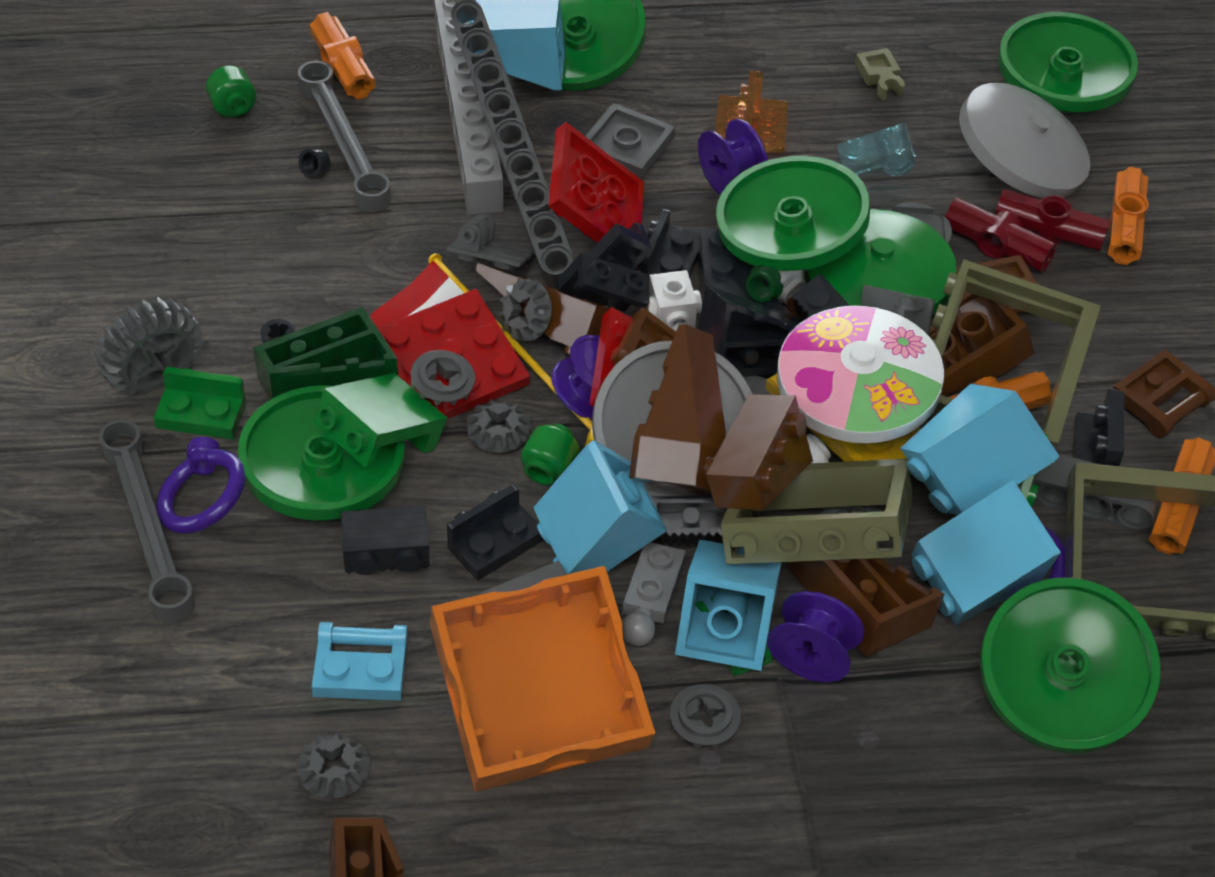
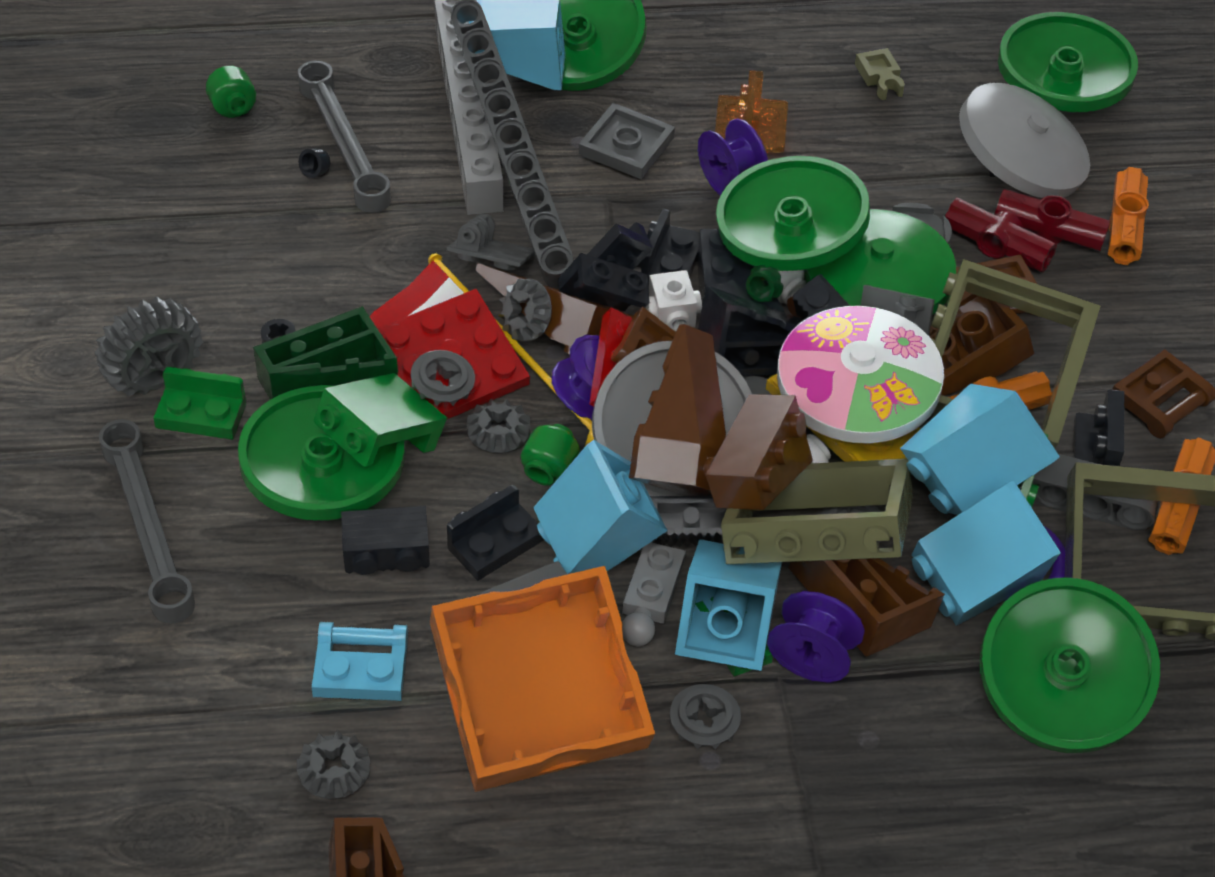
(202, 457): dark purple piece -> none
(343, 55): orange piece -> none
(592, 186): red plate -> none
(884, 148): clear light blue plate -> none

